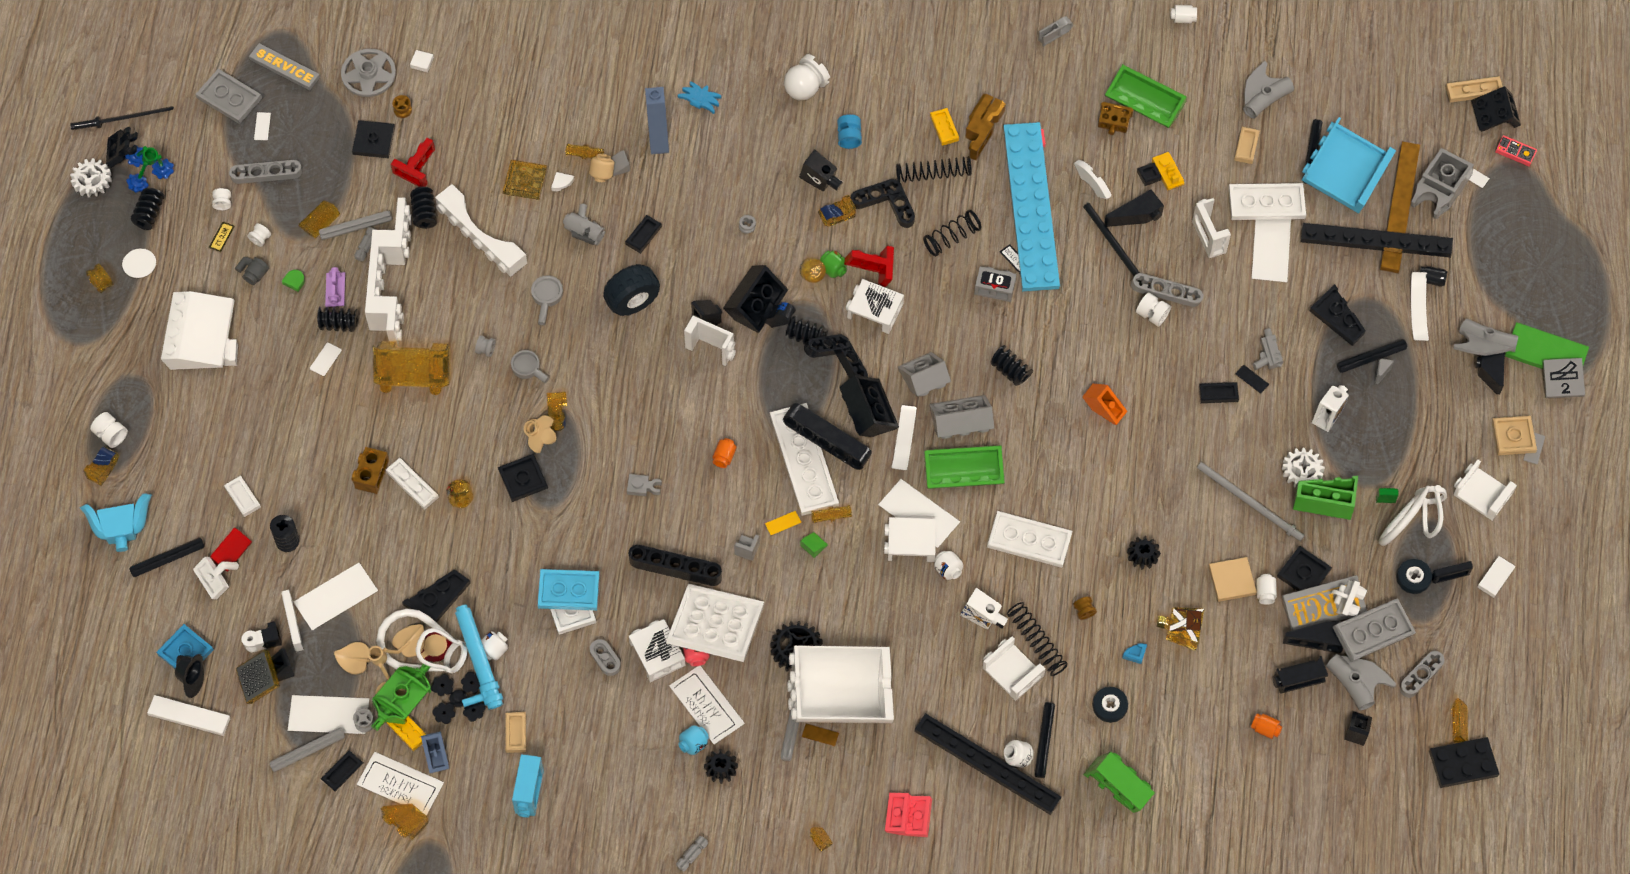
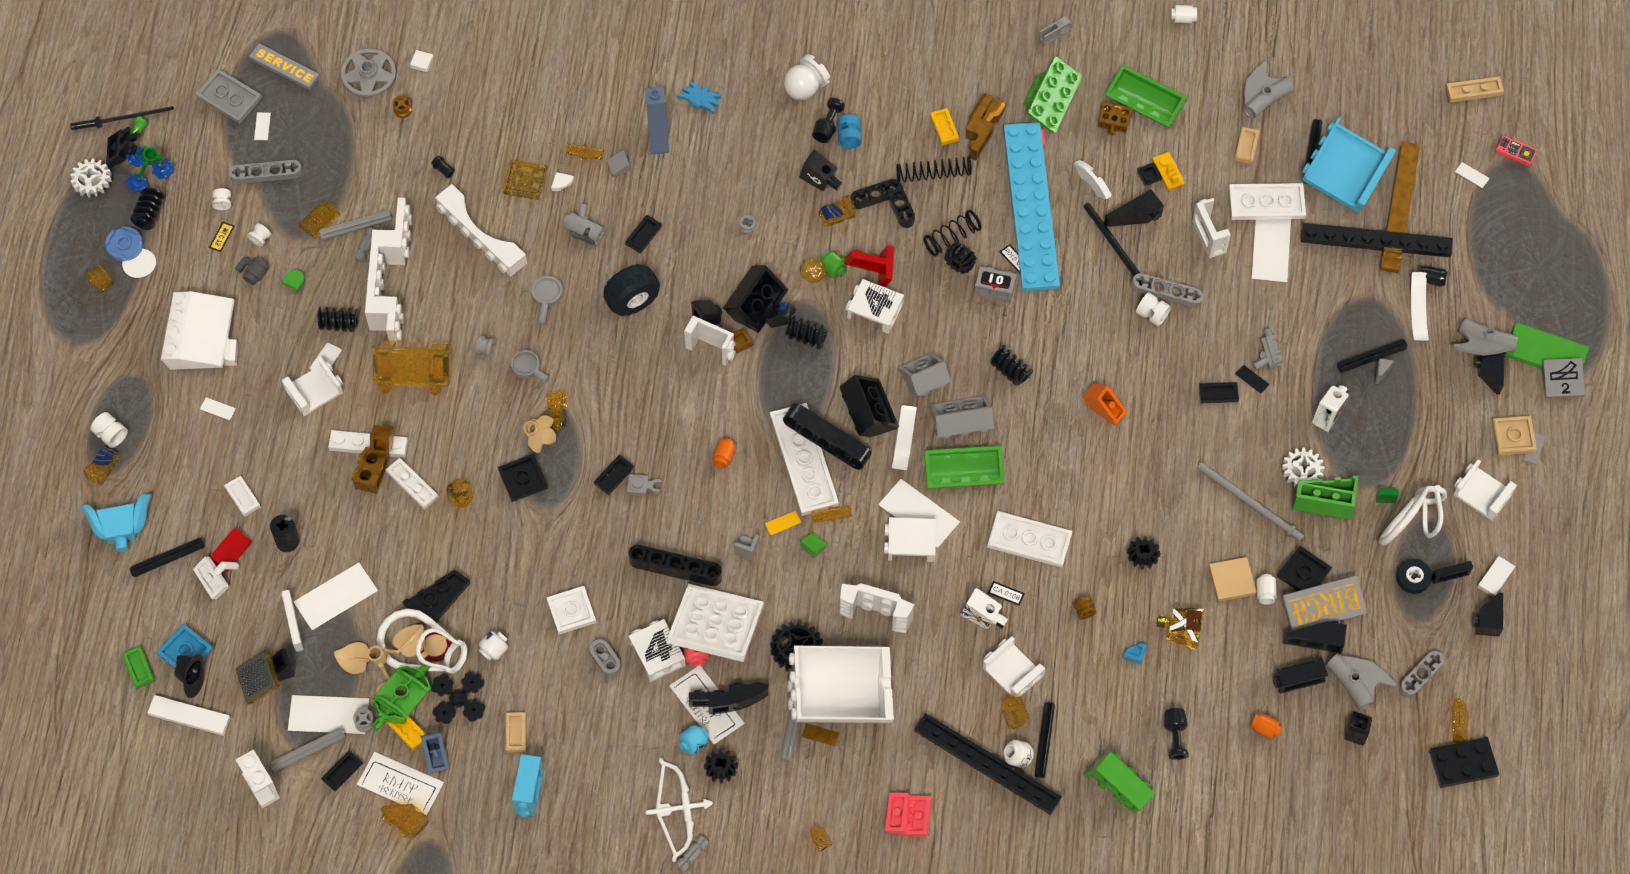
(124, 244): none -> medium blue tile
(138, 667): none -> bright green tile
(139, 126): none -> bright green arm
(217, 408): none -> white sticker
(257, 779): none -> white panel
(262, 639): leg -> none
(314, 388): none -> white panel
(335, 288): lavender hinge -> none
(356, 443): none -> white plate
(373, 139): black plate -> none
(381, 439): none -> pearl gold brick
(411, 171): red bracket -> none
(423, 207): black piece -> none
(439, 164): none -> black pin
(488, 686): medium azure cylinder -> none
(568, 589): medium azure plate -> none
(601, 167): tan head -> none
(613, 475): none -> black plate
(665, 809): none -> white piece
(738, 697): none -> black slope
(742, 340): none -> pearl gold tile
(824, 127): none -> black piece
(842, 349): black beam -> none
(879, 600): none -> white plate
(948, 565): white head -> none
(960, 258): none -> black gear
(1006, 593): none -> sticker
(1015, 712): none -> clear yellow brick
(1052, 94): none -> bright green bracket
(1056, 665): black piece -> none
(1110, 714): black bush -> none
(1174, 722): none -> black piece
(1336, 314): black wing -> none
(1345, 598): white hips -> none
(1374, 630): light grey tile -> none
(1443, 181): light grey brick -> none
(1490, 617): none -> black slope
(1495, 109): black bracket -> none

